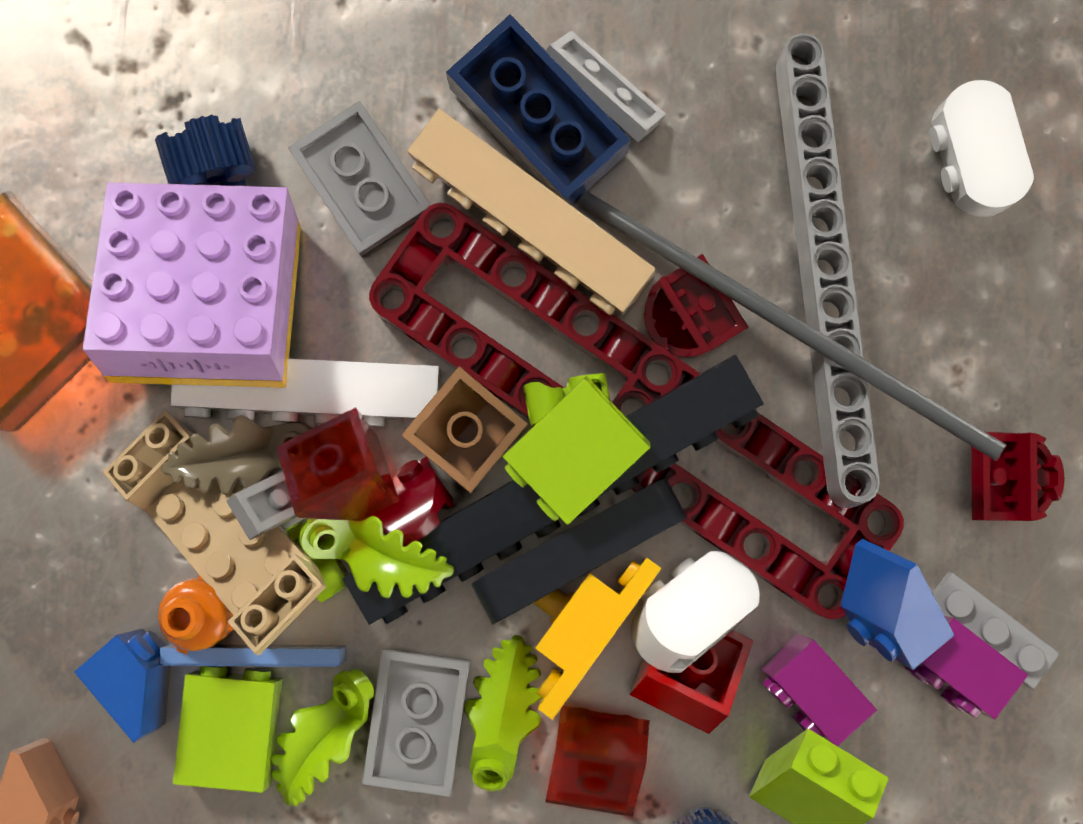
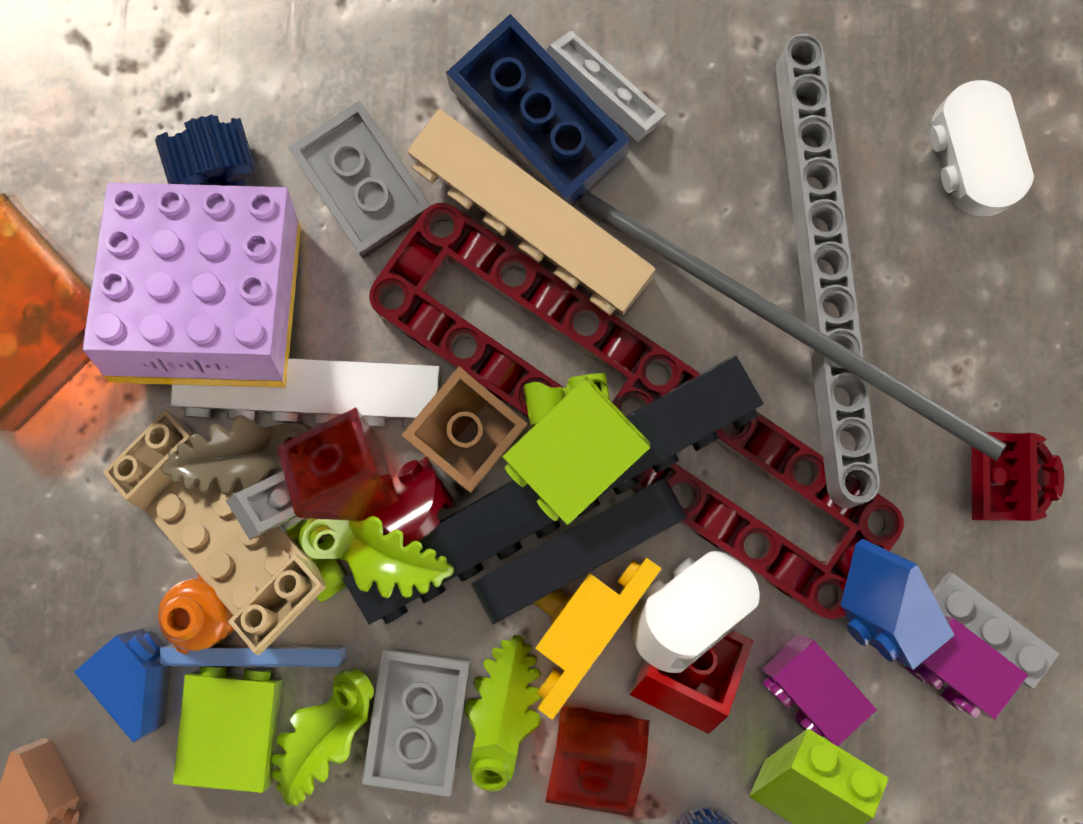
(690, 315): dark red slope -> none

